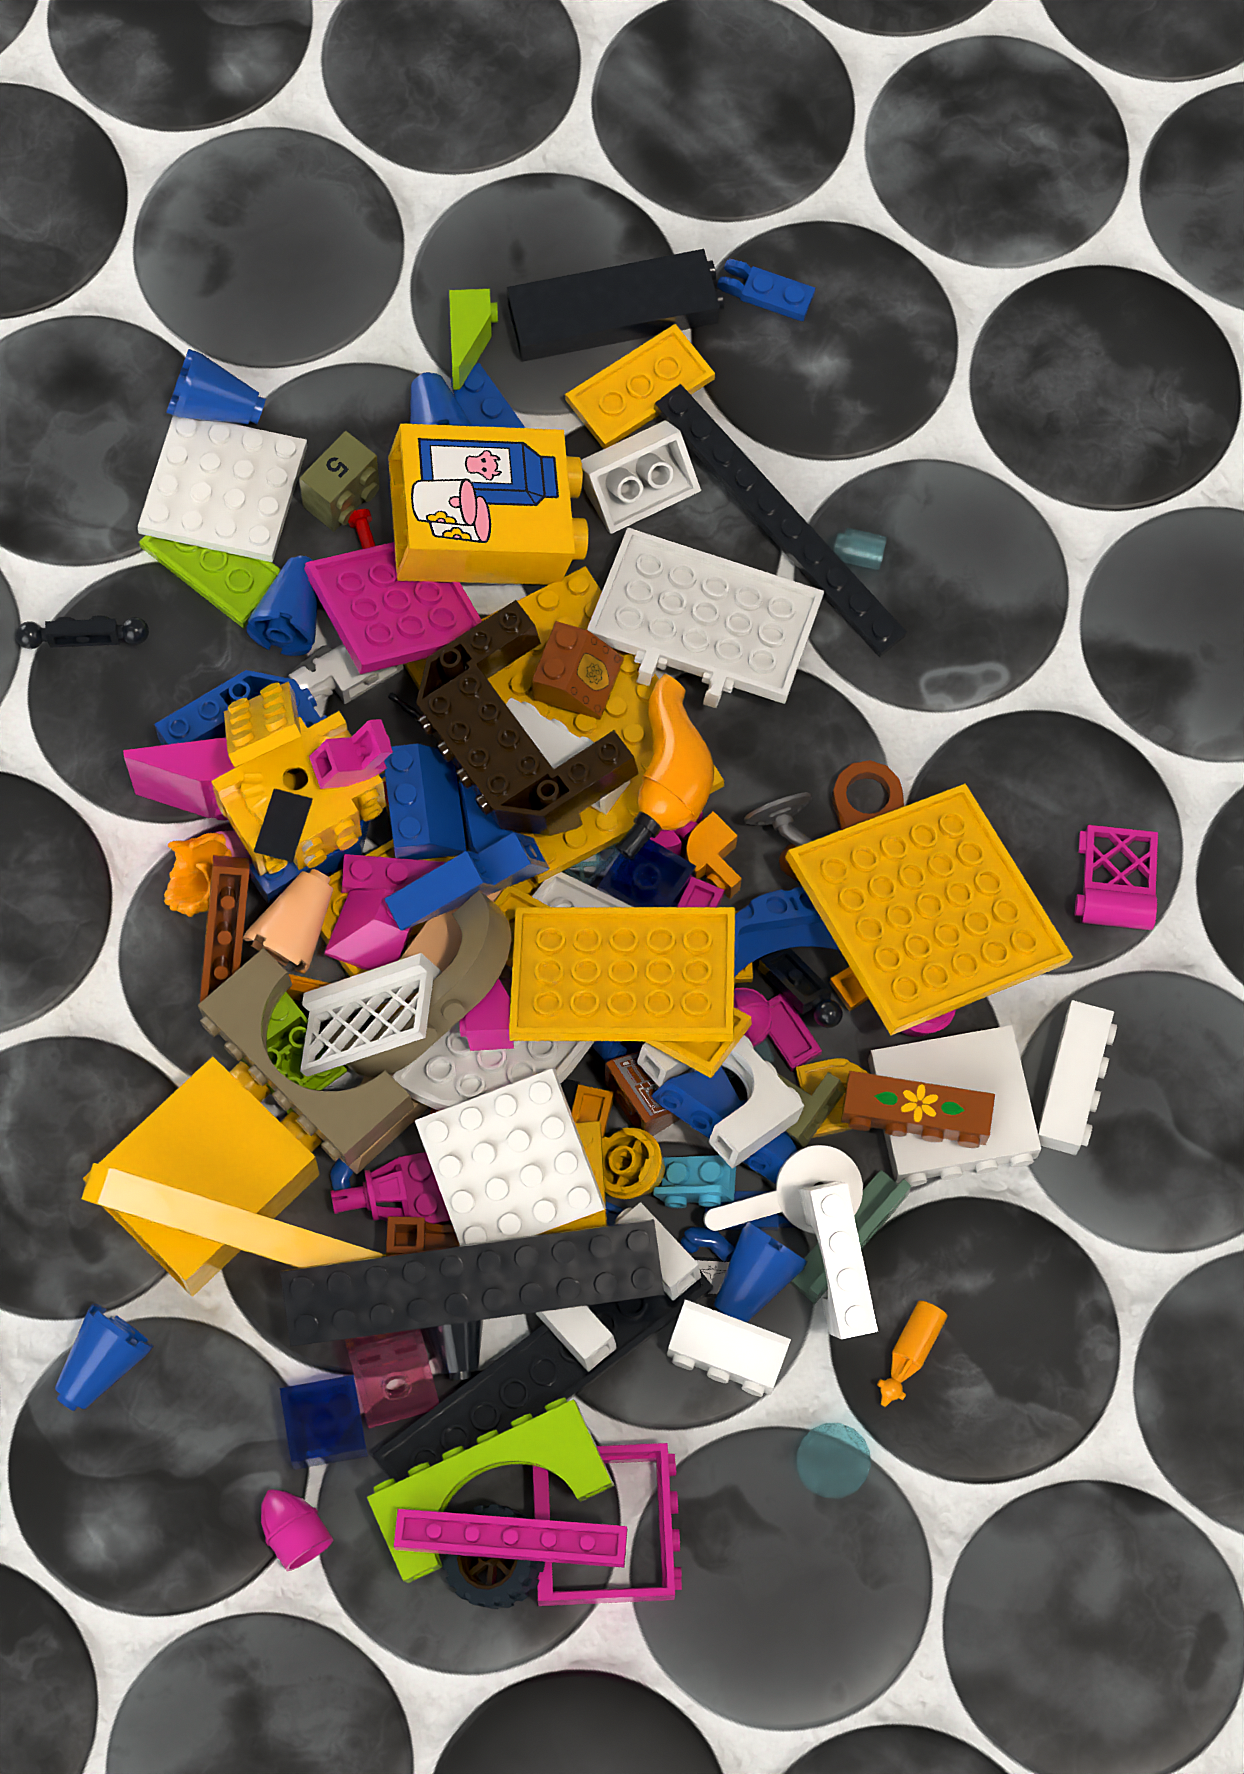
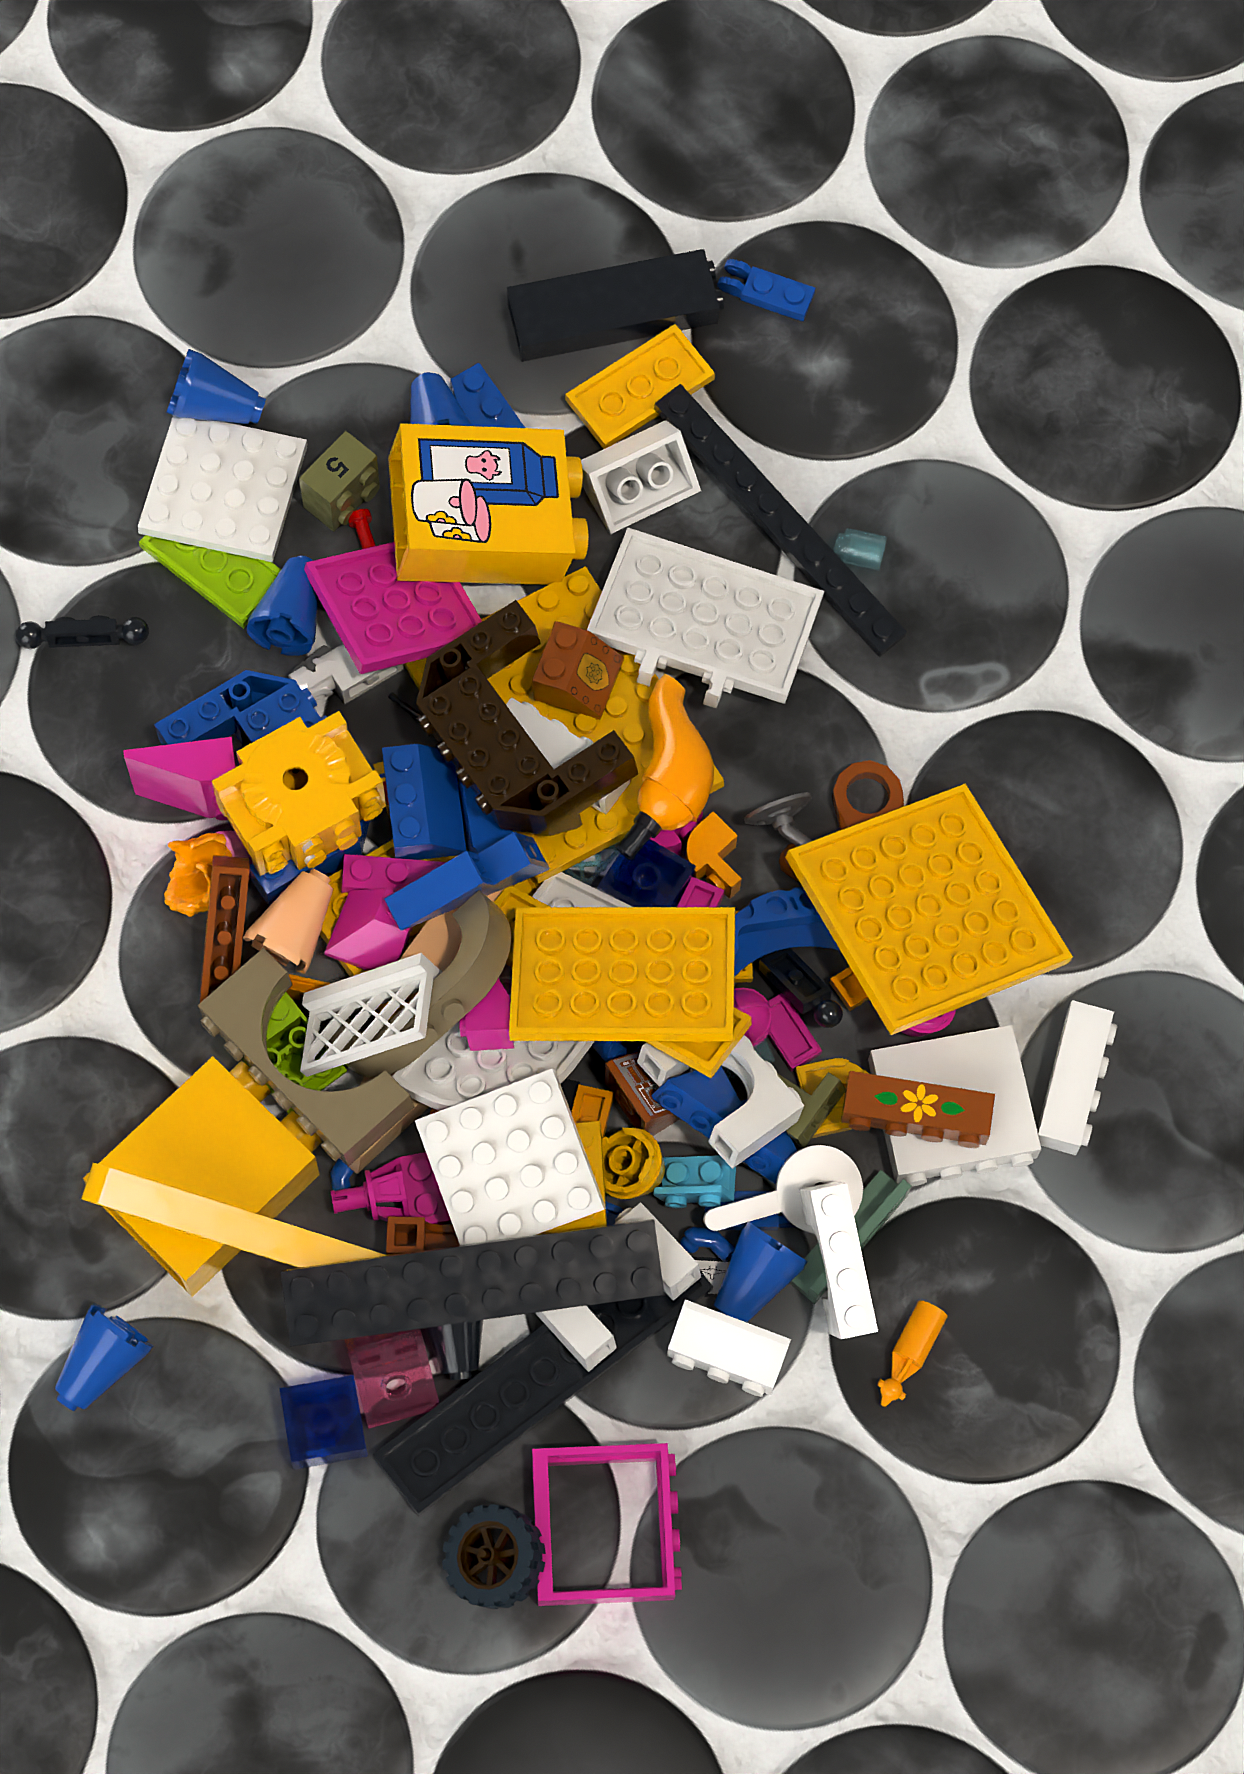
(261, 723): yellow plate -> none
(283, 825): black sticker -> none
(293, 1529): dark pink helmet -> none
(352, 759): dark pink brick -> none
(470, 329): lime slope -> none
(510, 1538): dark pink plate -> none
(551, 1441): lime arch -> none
(833, 1460): clear light blue tile -> none
(1115, 903): dark pink piece -> none

